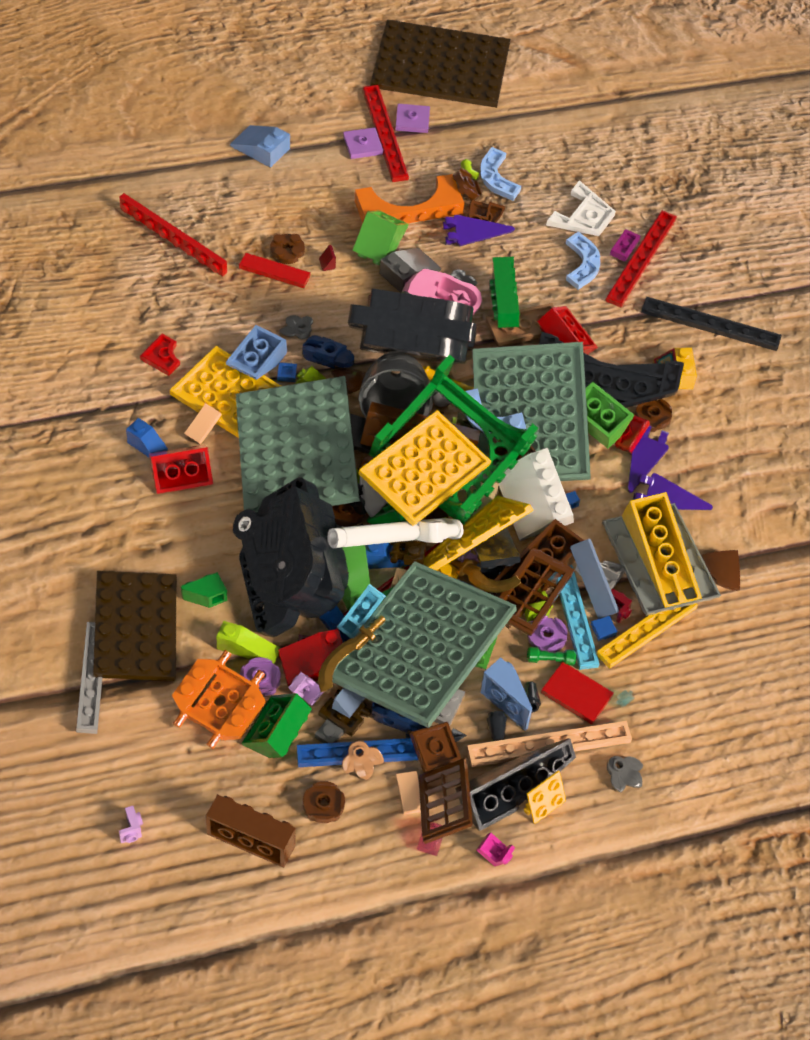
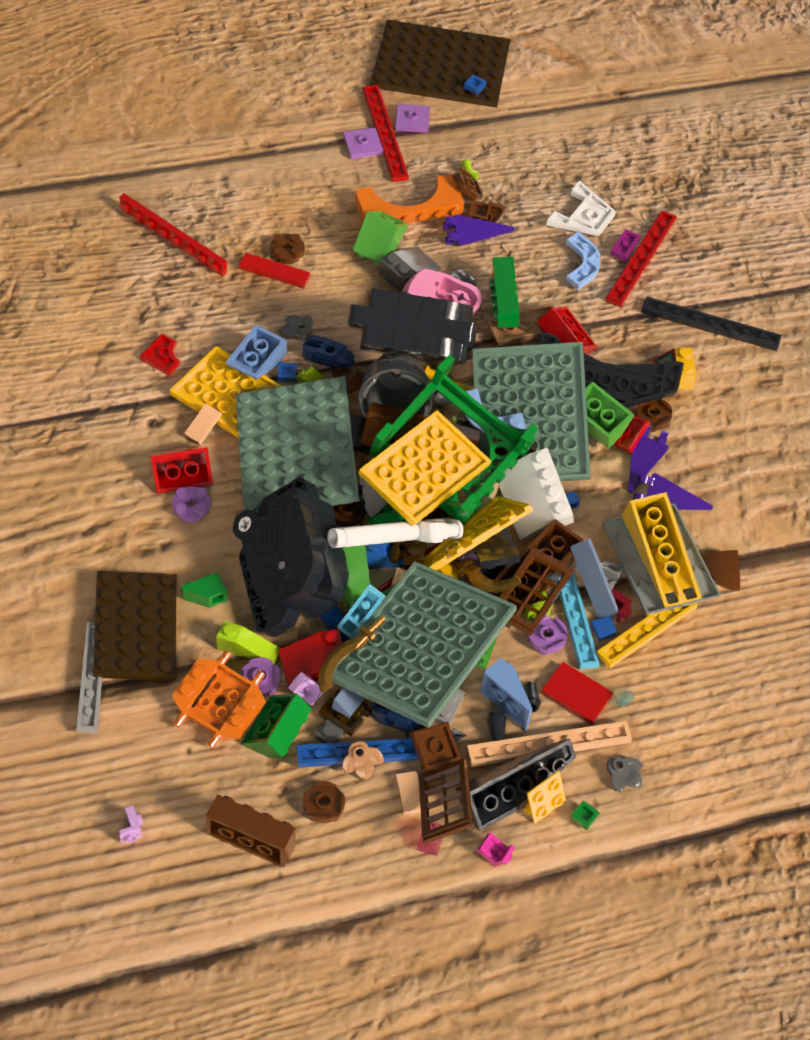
(144, 438): blue slope -> none
(187, 495): none -> medium lavender plate
(263, 143): medium blue slope -> none
(328, 259): dark red slope -> none
(475, 84): none -> blue tile
(491, 177): light blue plate -> none
(534, 654): green piece -> none
(585, 815): none -> green plate

